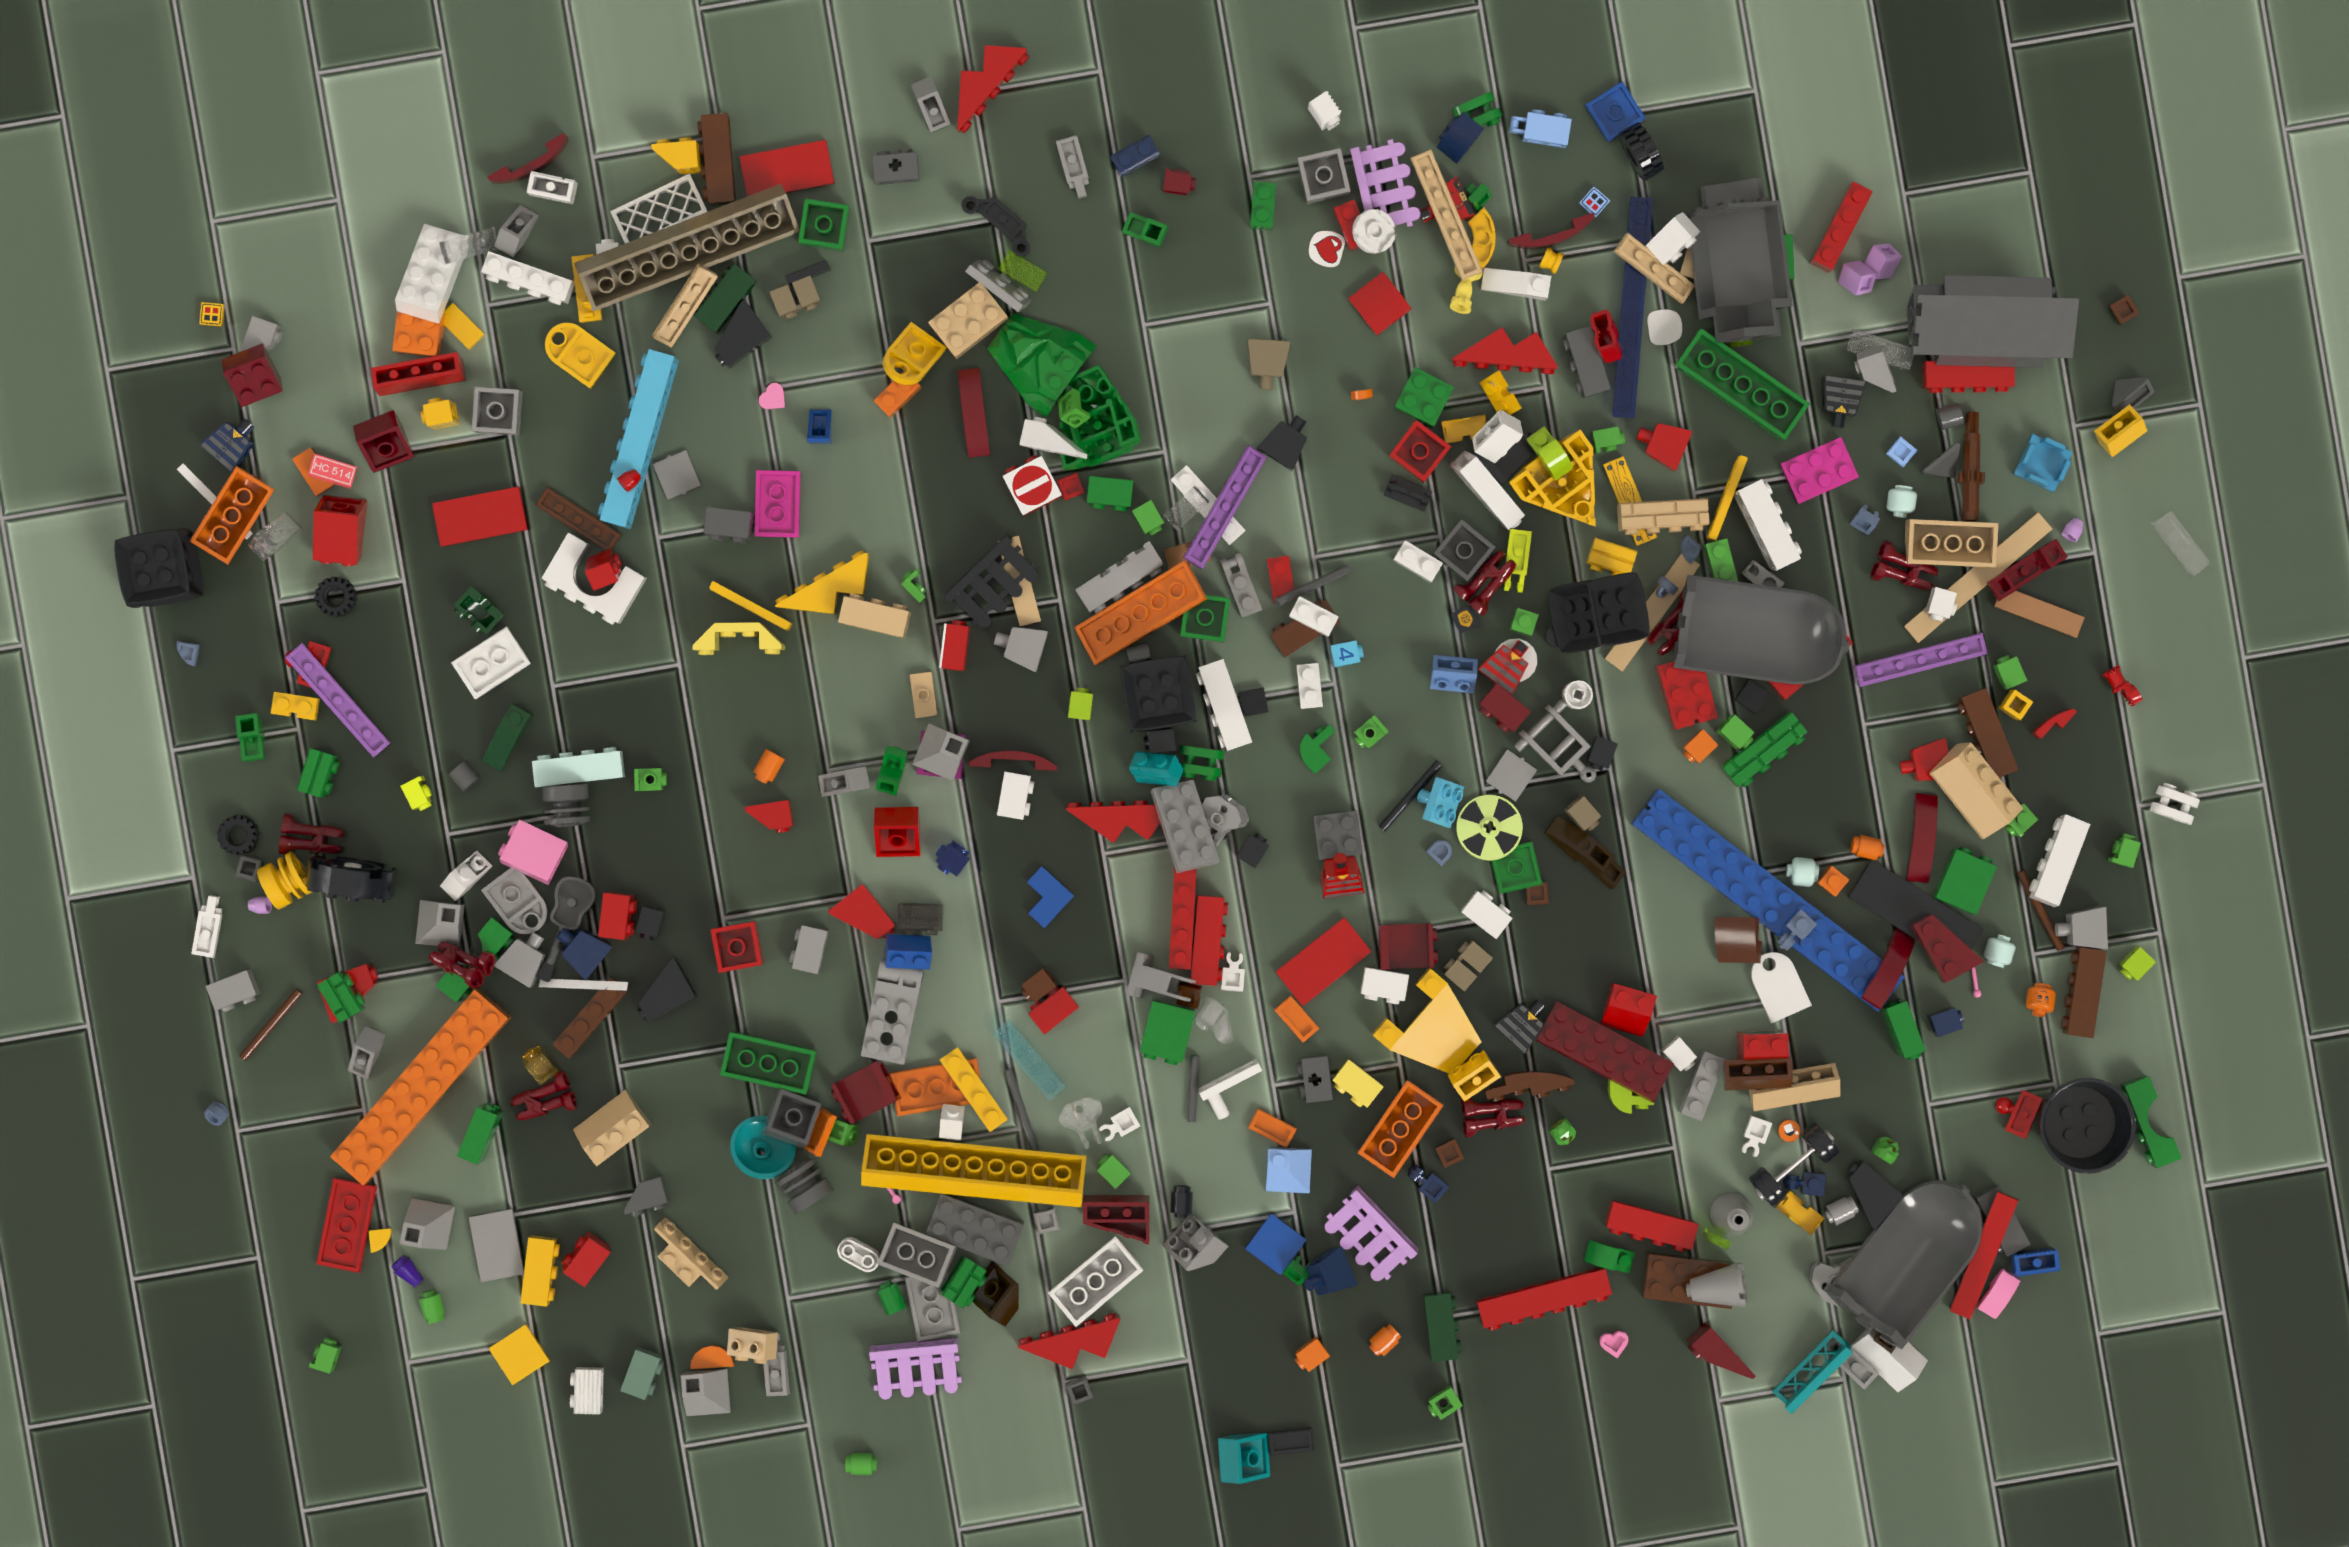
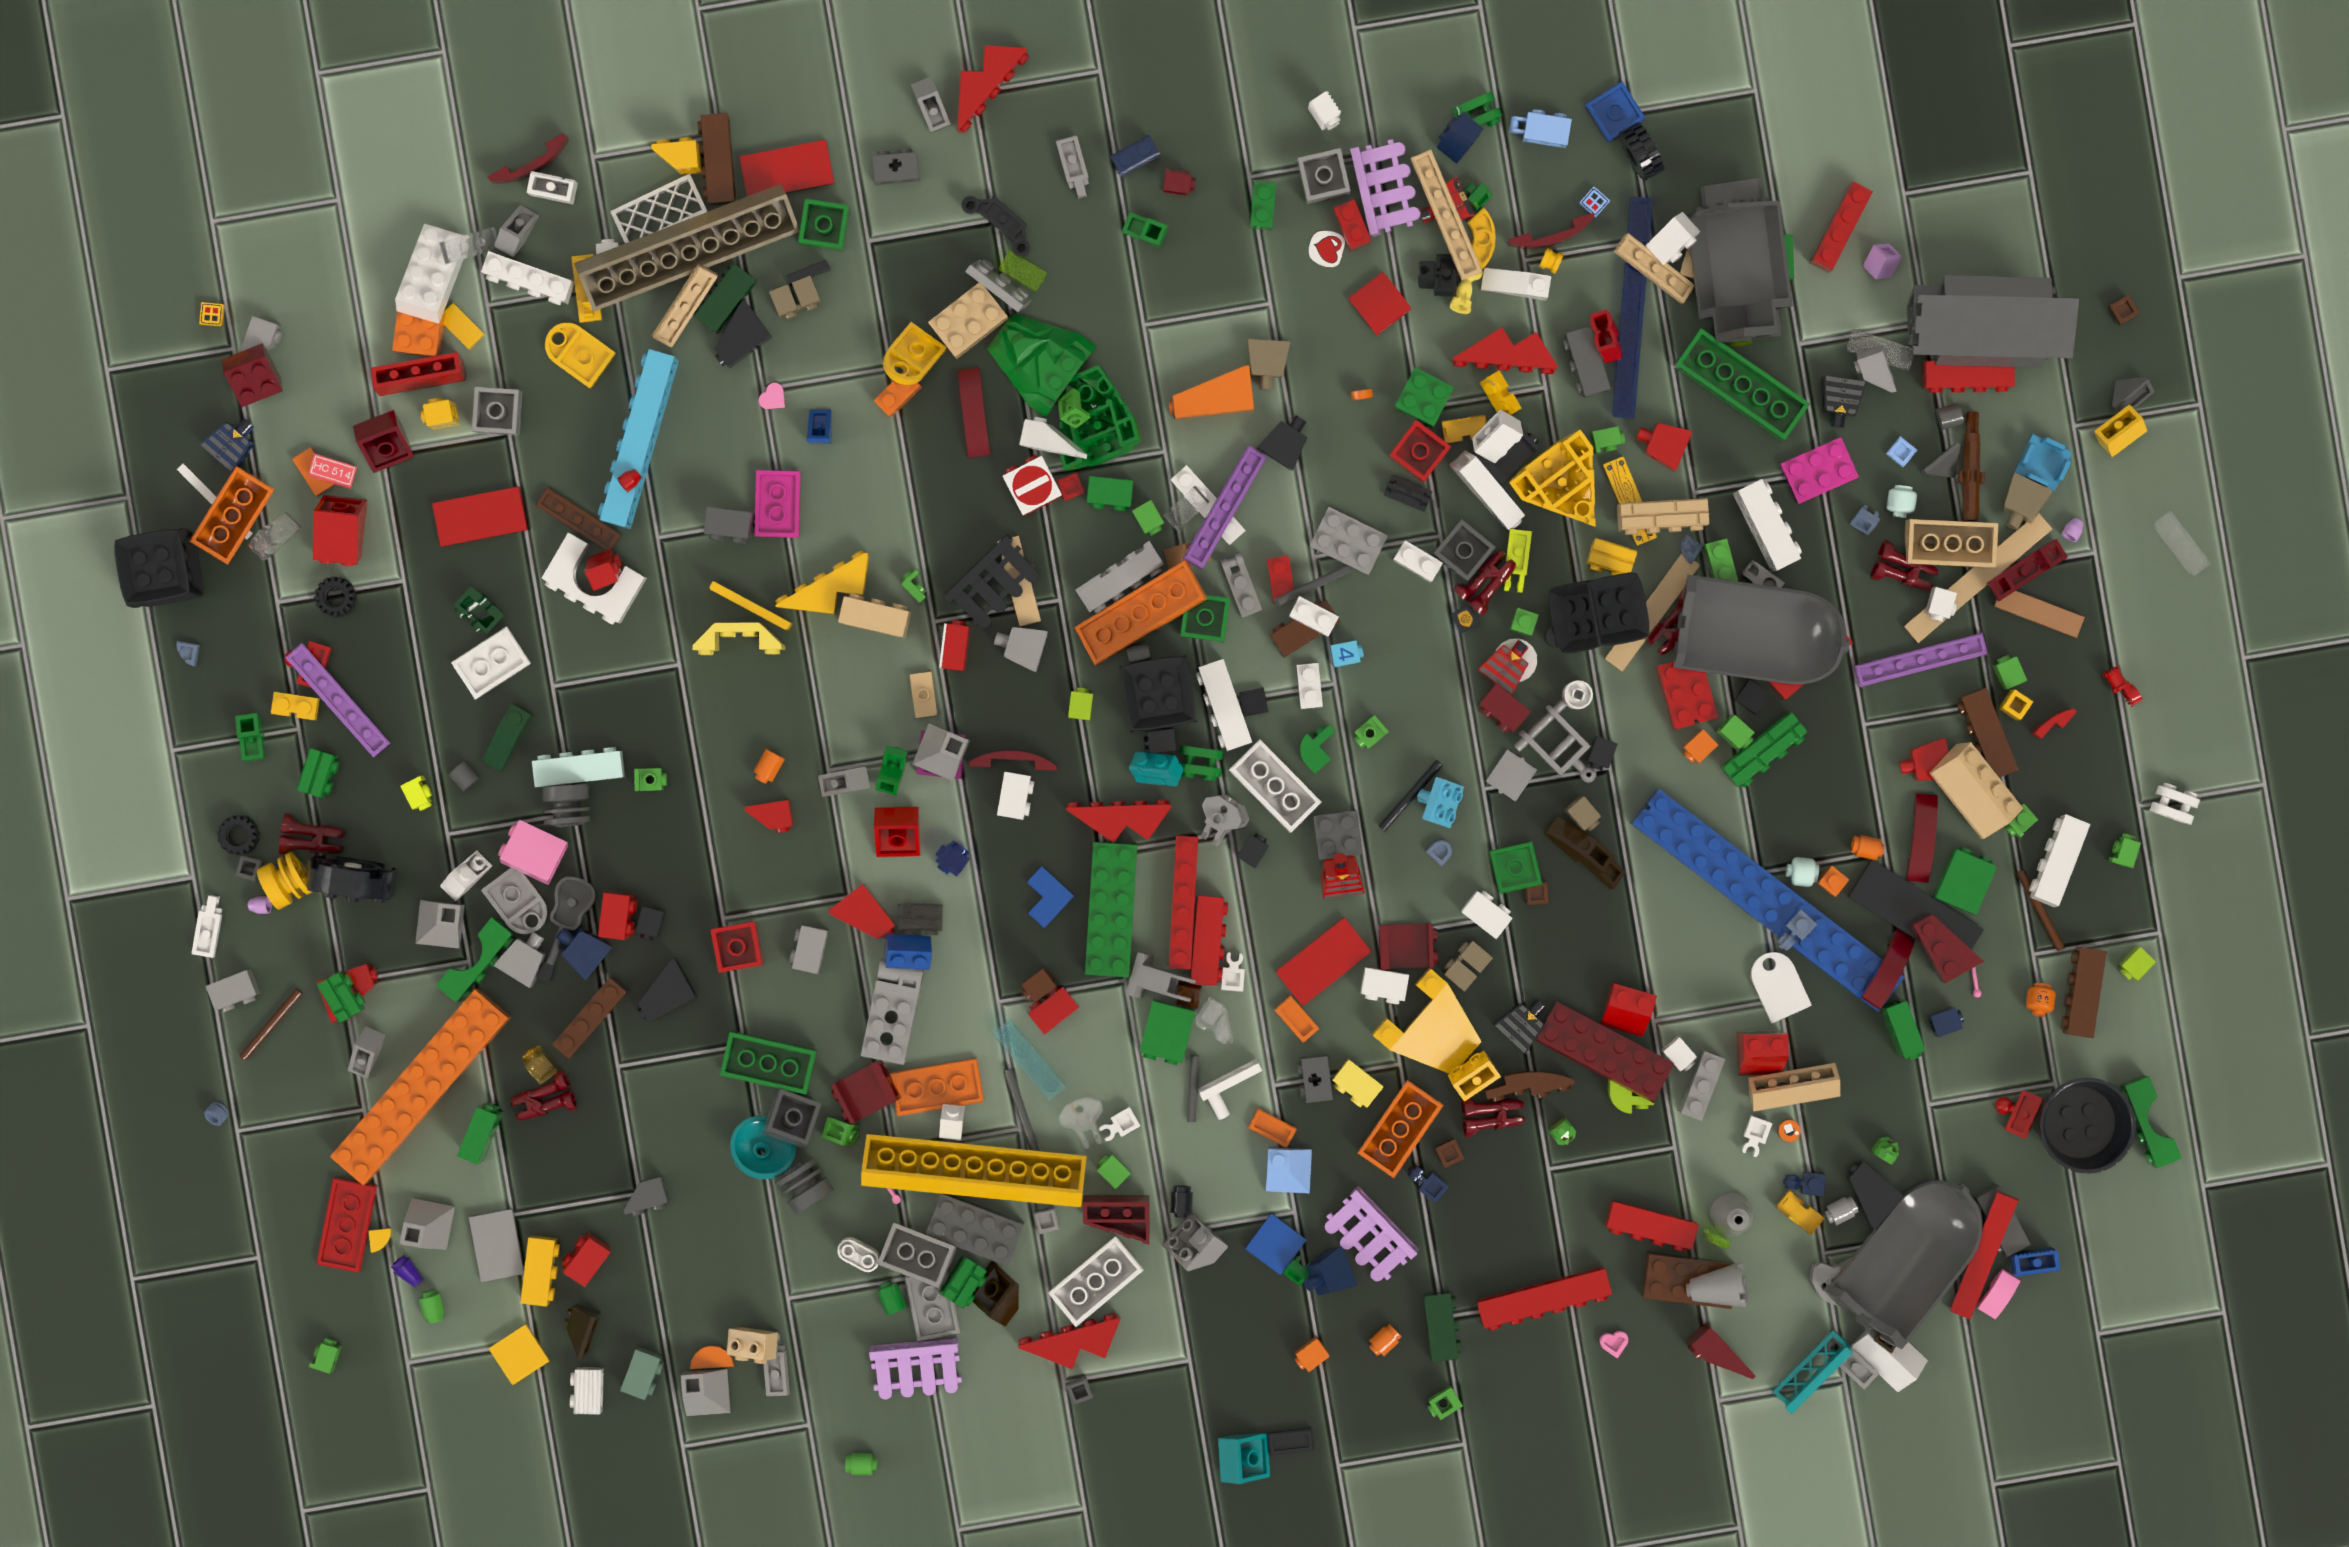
(449, 958): dark red piece -> none
(581, 1328): none -> dark brown slope
(584, 984): white sticker -> none
(611, 1127): tan slope -> none
(676, 475): light grey piece -> none
(686, 1258): tan bracket -> none
(821, 1132): orange tile -> none
(973, 1089): yellow plate -> none
(1111, 909): none -> green brick
(1185, 826): light grey plate -> none
(1215, 397): none -> orange slope
(1274, 785): none -> white brick
(1348, 541): none -> light grey plate
(1373, 231): white tile -> none
(1439, 276): none -> black plate
(1453, 674): medium blue brick -> none
(1496, 843): yellowish green piece -> none
(1550, 453): lime brick -> none
(1609, 1256): green brick -> none
(1664, 327): white sticker -> none
(1665, 587): sand blue tile -> none
(1726, 498): yellow tile -> none
(1737, 940): reddish brown slope -> none
(1757, 1074): reddish brown brick -> none
(1819, 1142): black axle -> none
(1857, 277): lavender panel -> none
(1999, 951): light aqua head -> none
(2024, 500): none -> dark tan torso
(2085, 928): light grey torso -> none

